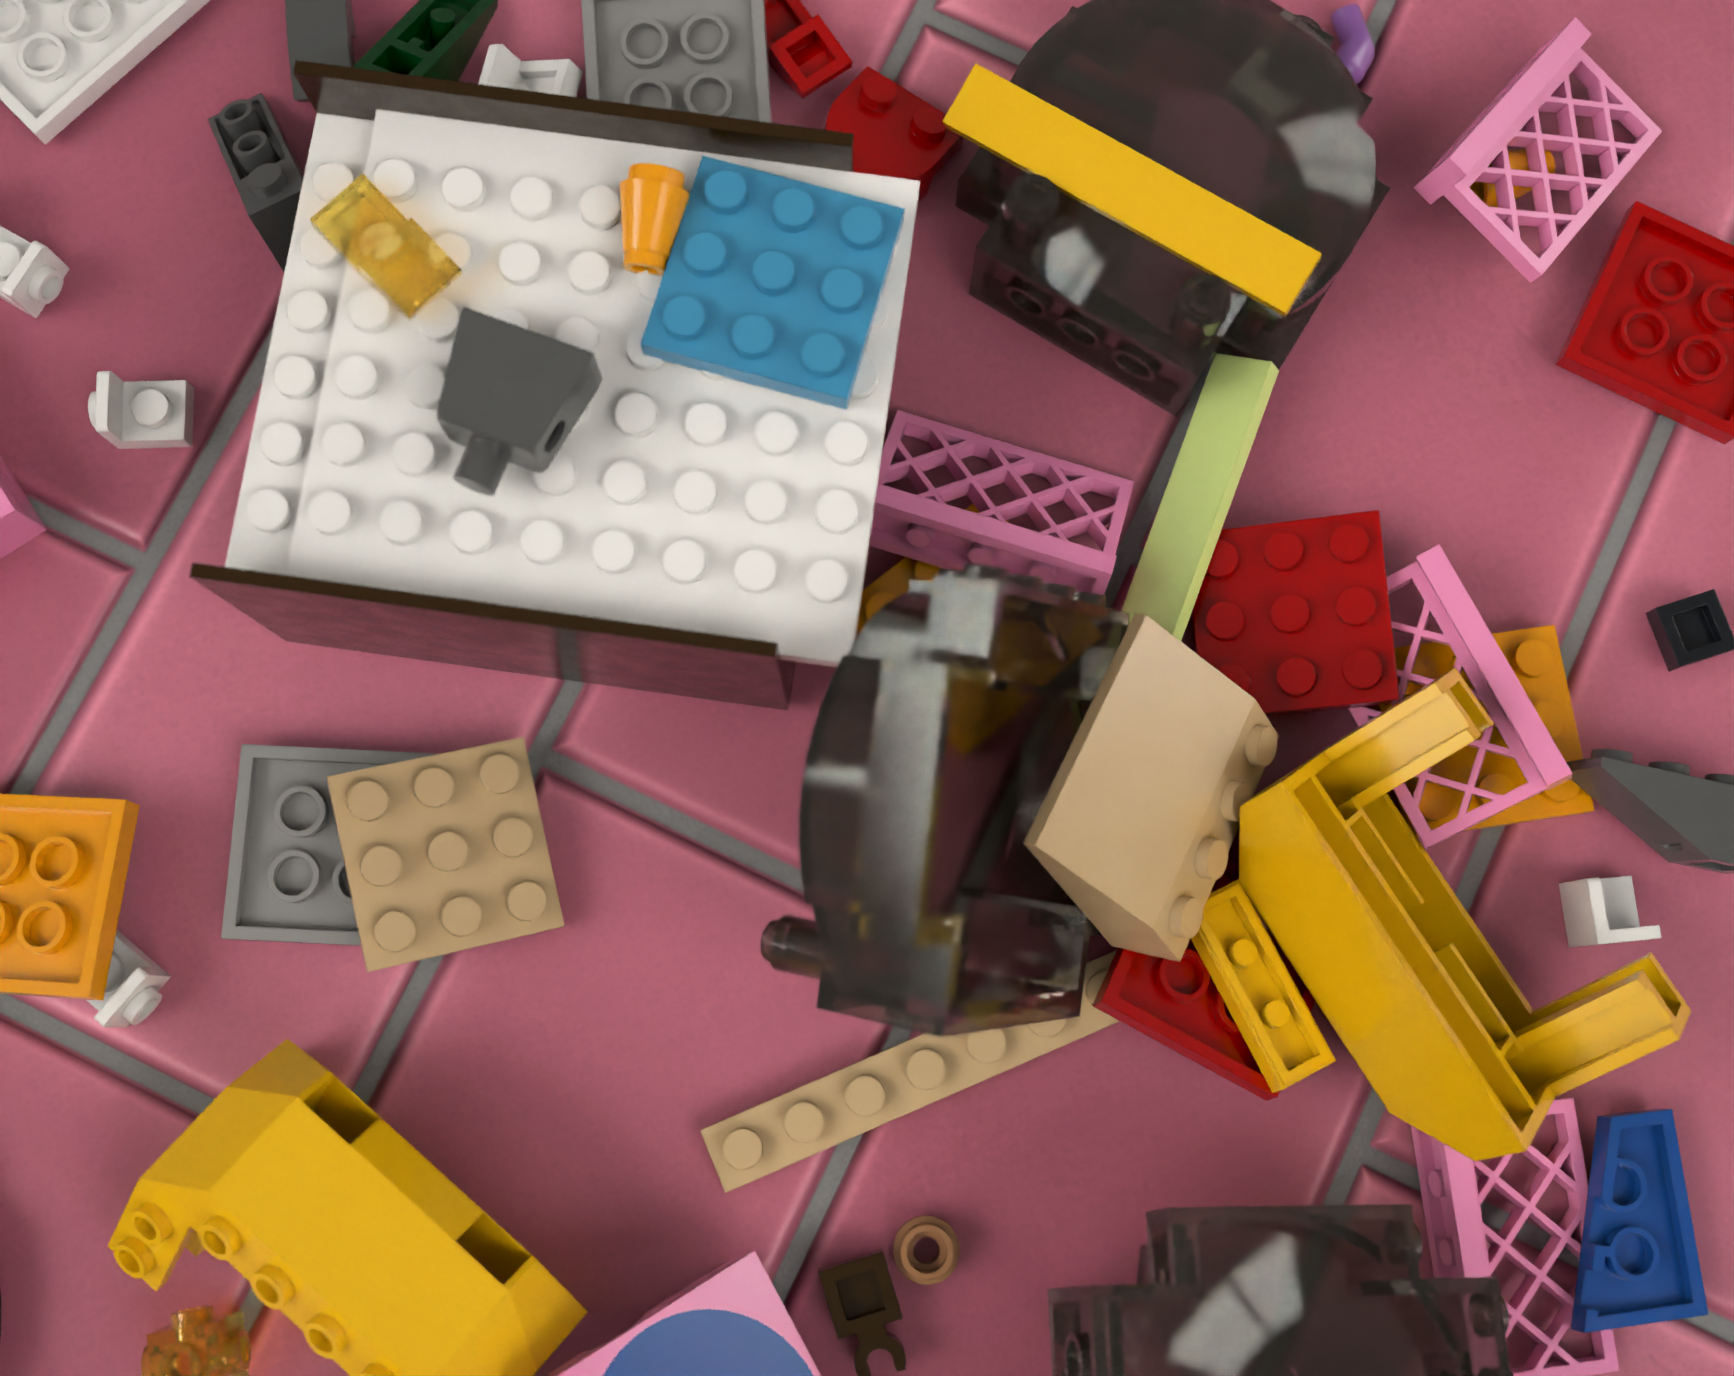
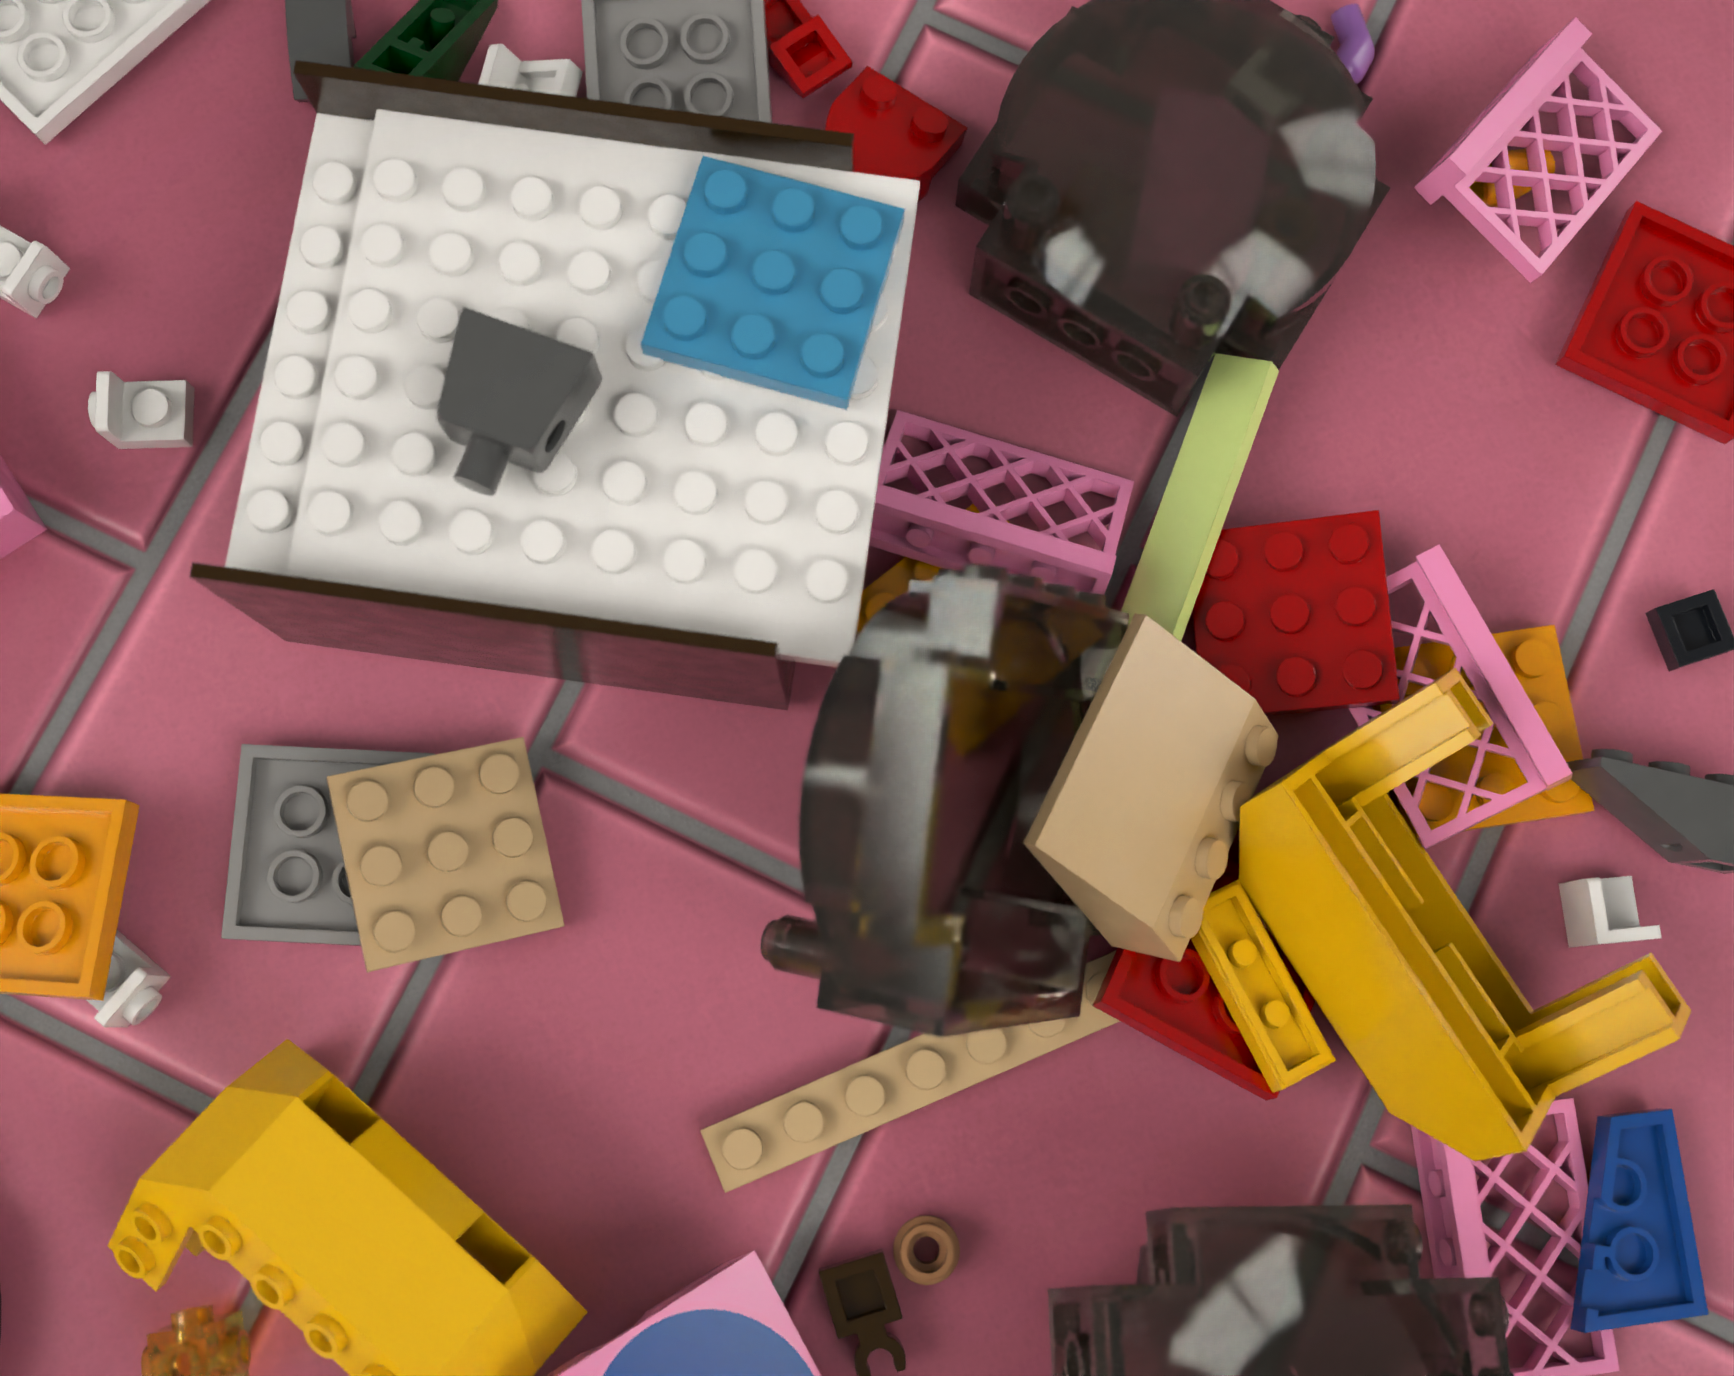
(261, 169): dark grey slope -> none
(385, 247): clear yellow slope -> none
(651, 215): light orange cone -> none
(1132, 190): yellow tile -> none

